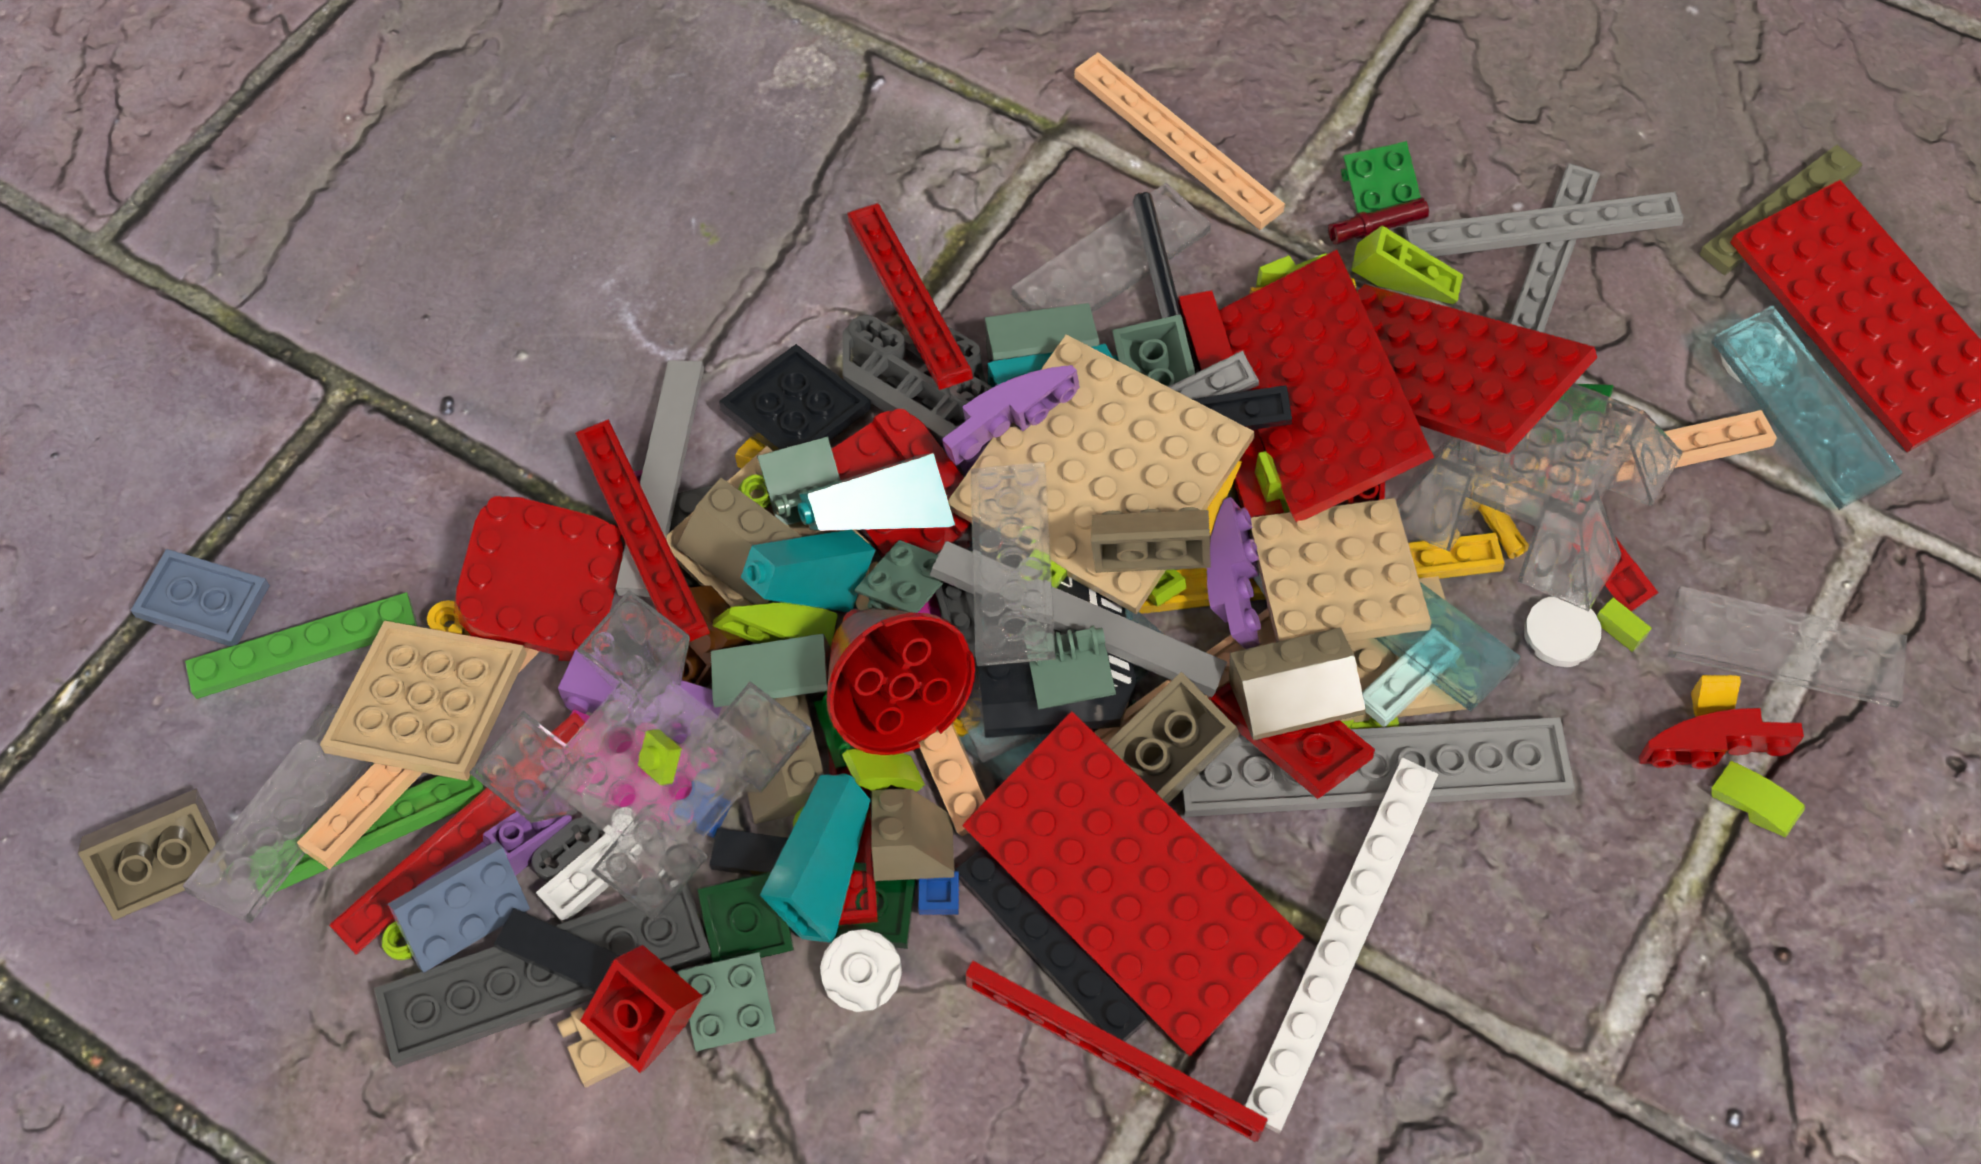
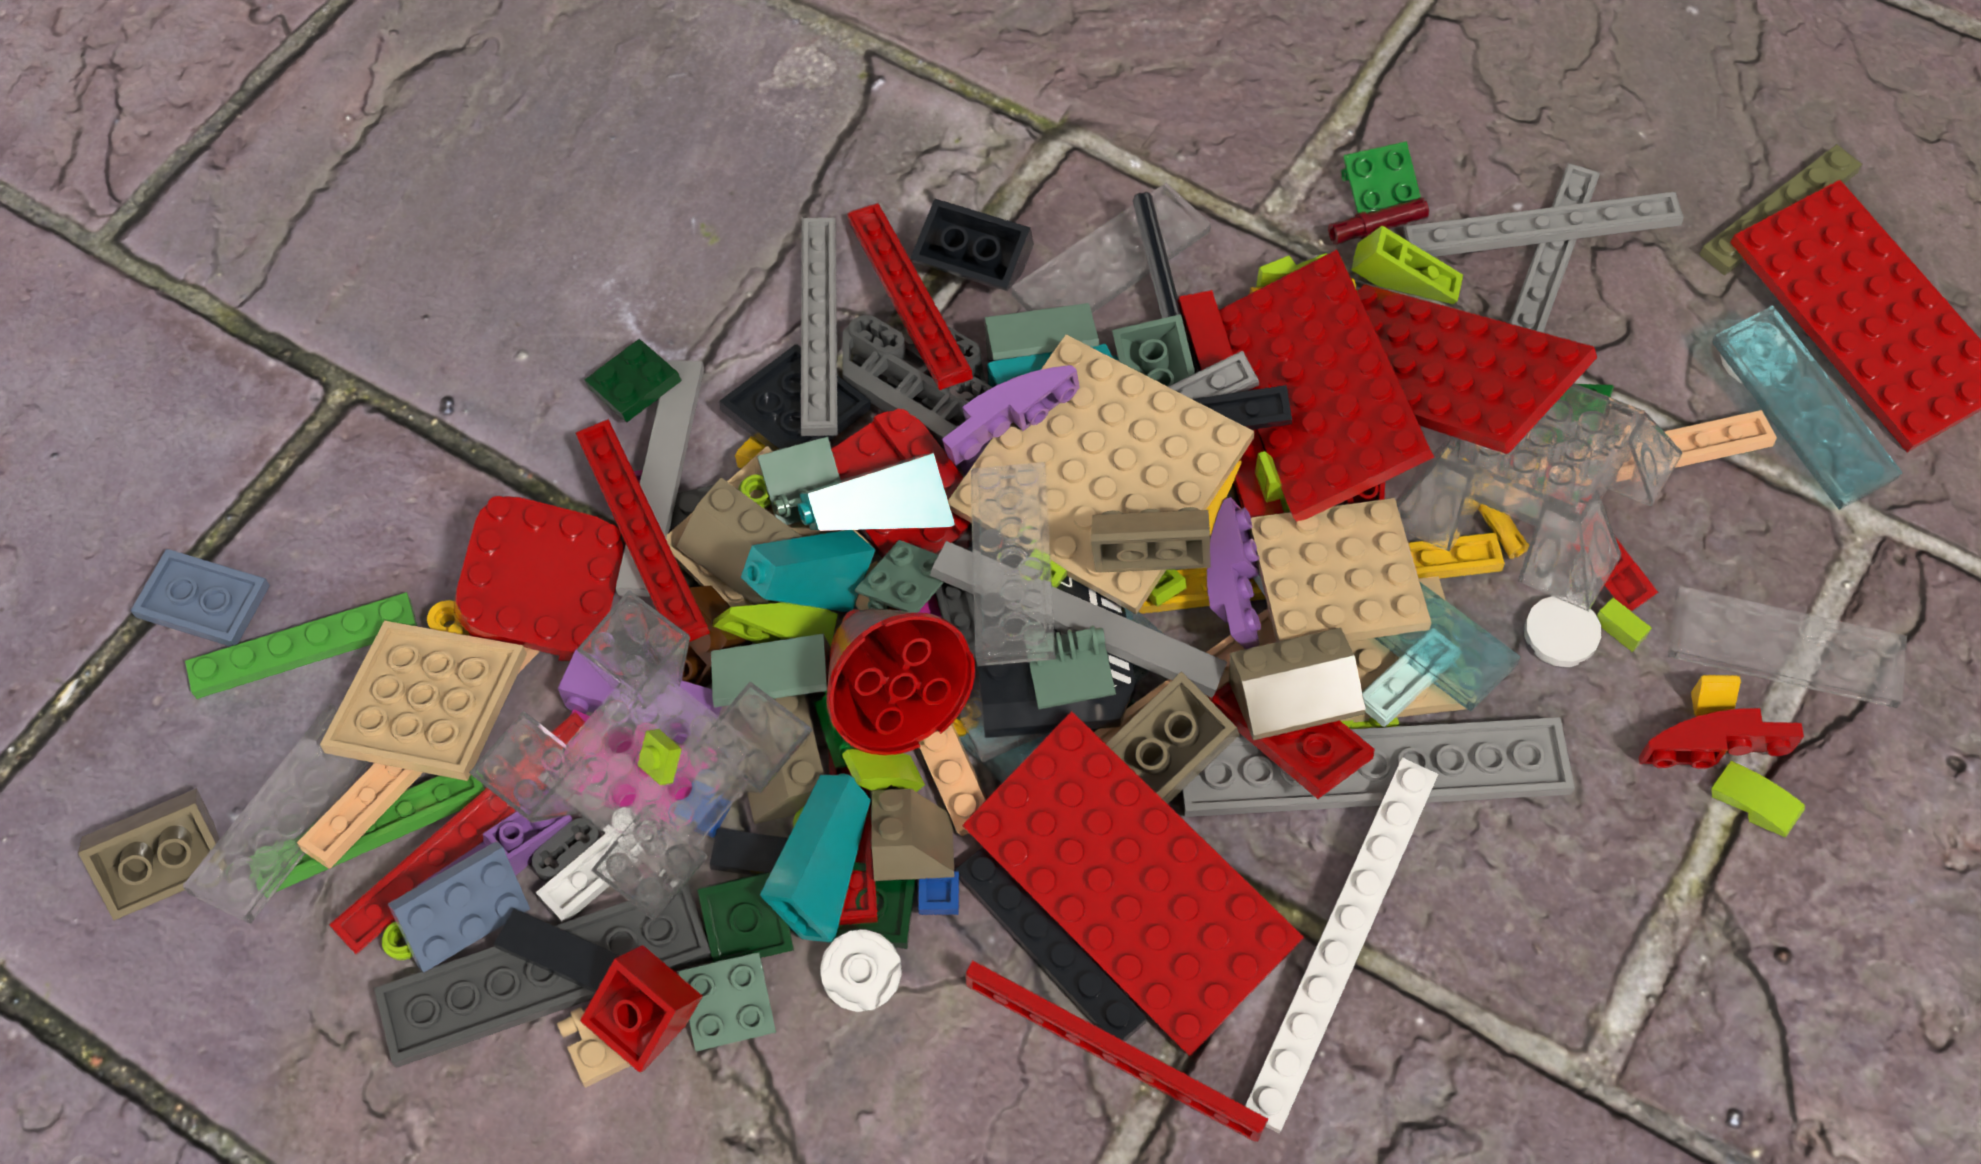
(633, 380): none -> dark green plate
(818, 328): none -> light grey tile
(973, 245): none -> black slope
(1179, 141): light nougat plate -> none

